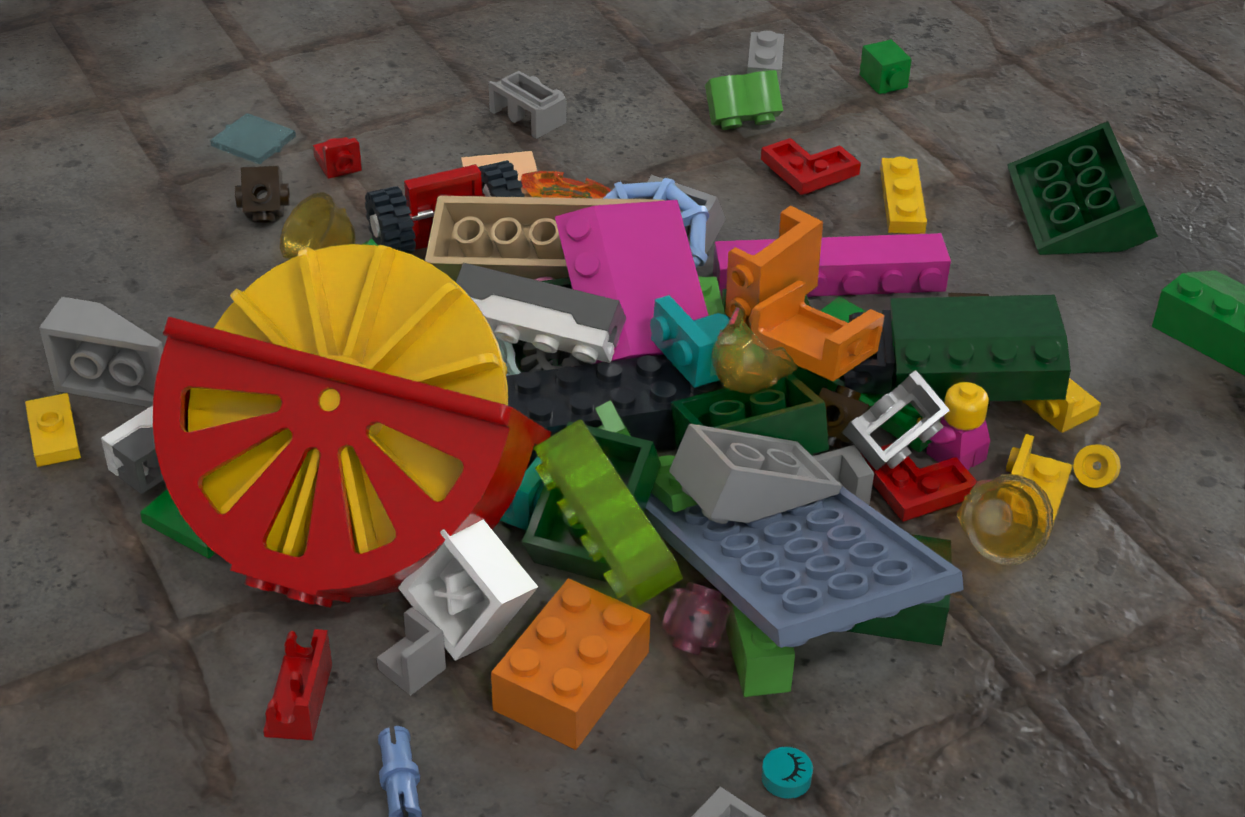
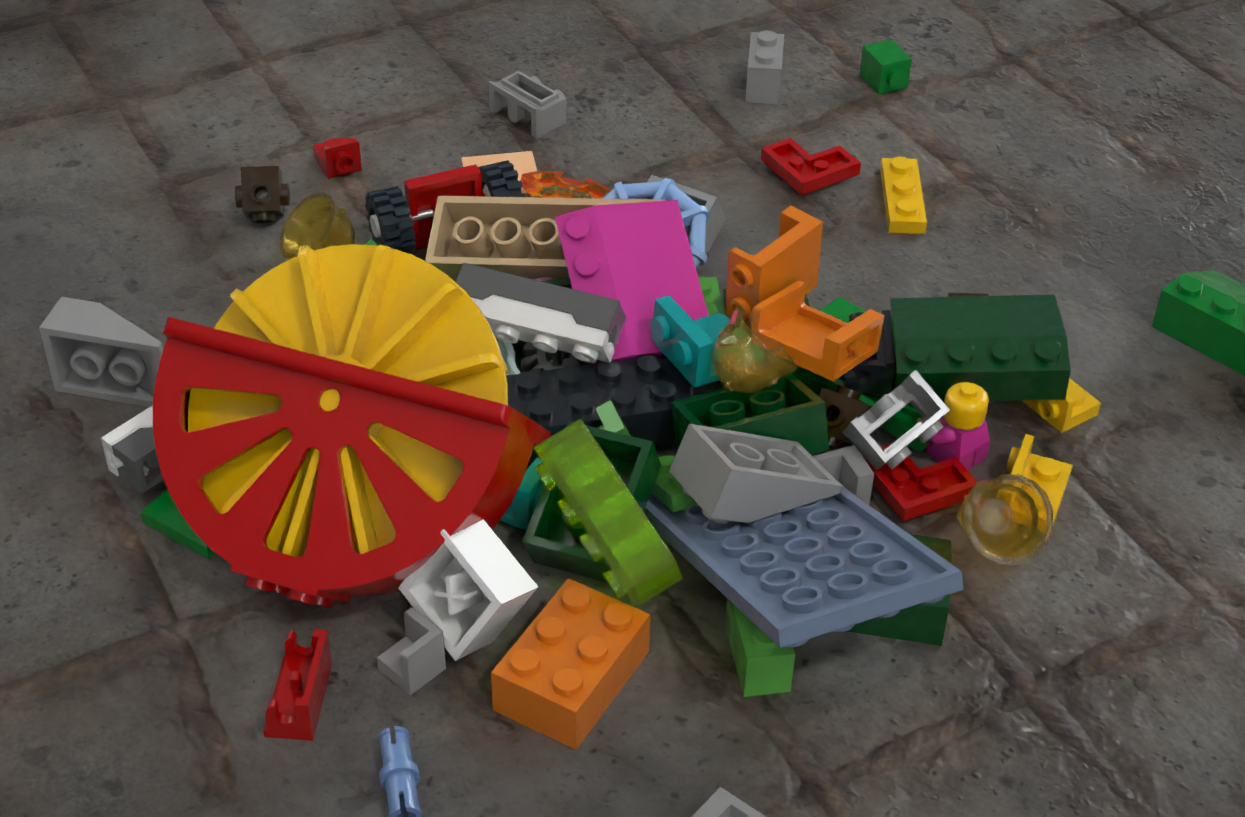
(52, 430): yellow plate -> none
(253, 138): clear light blue piece -> none
(695, 618): clear pink head -> none
(744, 98): bright green brick -> none
(787, 772): teal tile -> none
(864, 264): dark pink brick -> none
(1082, 196): dark green slope -> none
(1087, 467): yellow tile -> none

